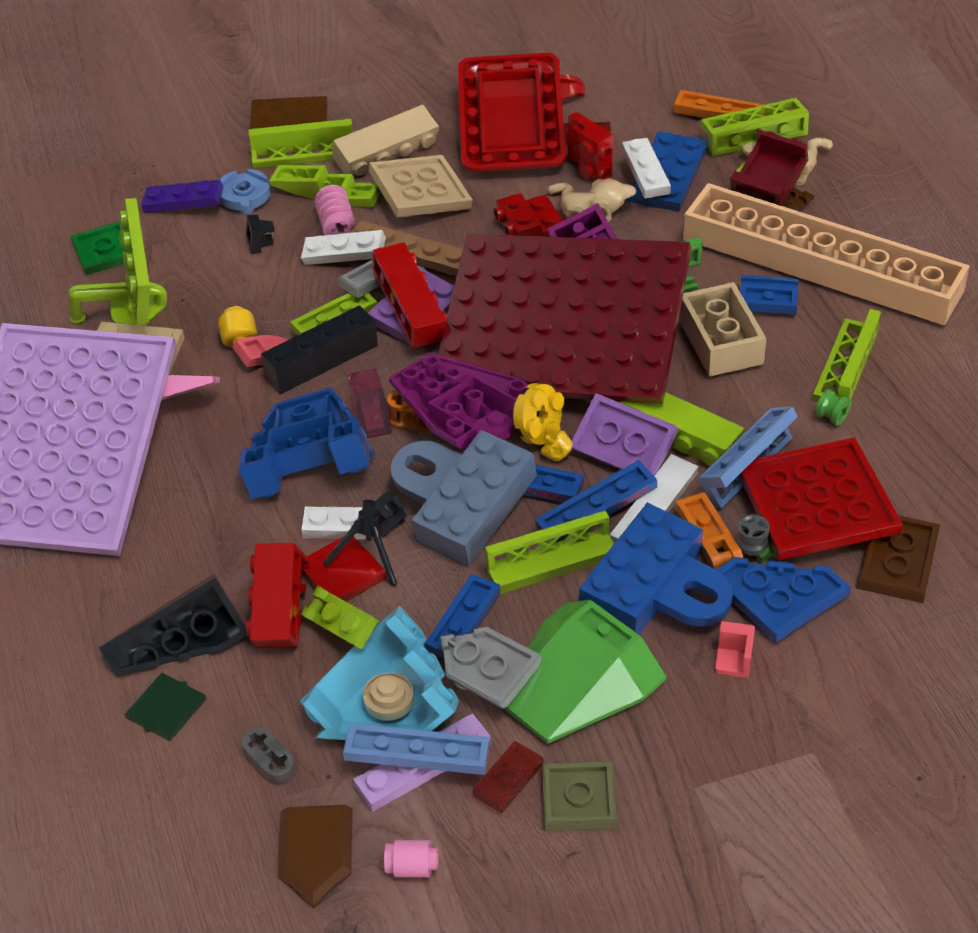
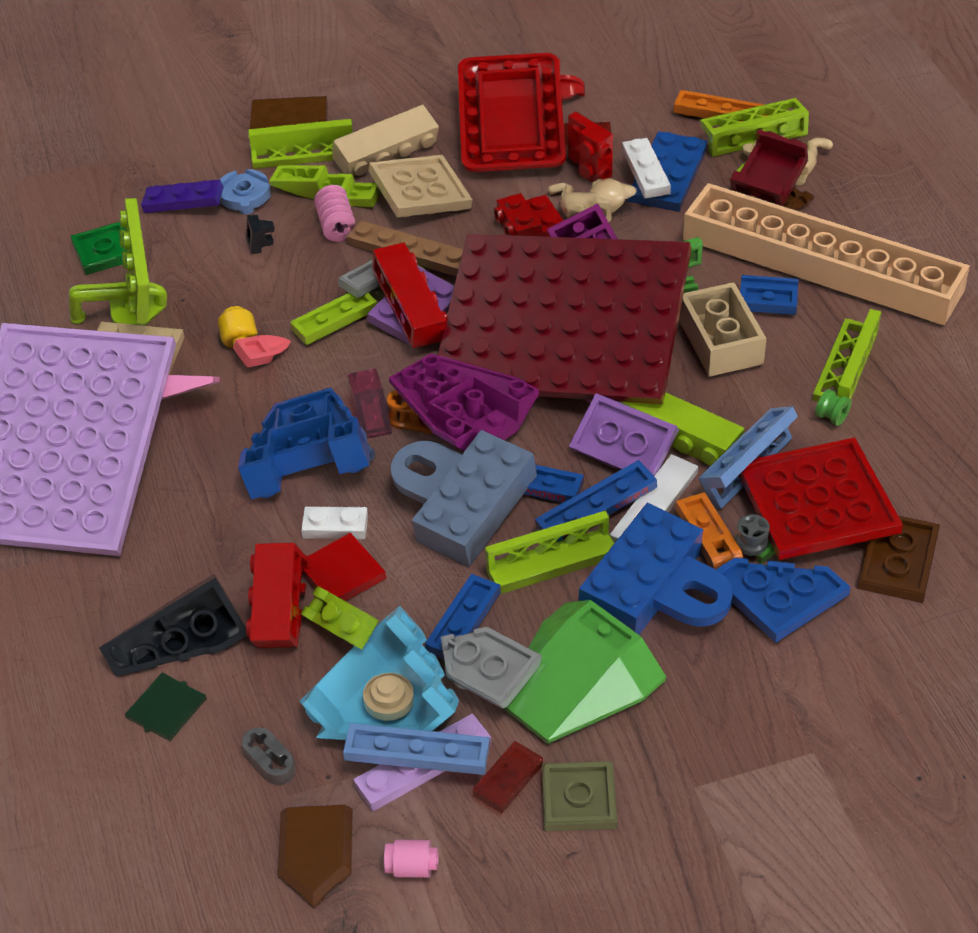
(319, 349): black brick -> none
(341, 247): white plate -> none
(366, 526): black plant -> none
(389, 512): black tile -> none
(548, 403): yellow plate -> none
(557, 448): yellow piece -> none
(735, 649): coral panel -> none

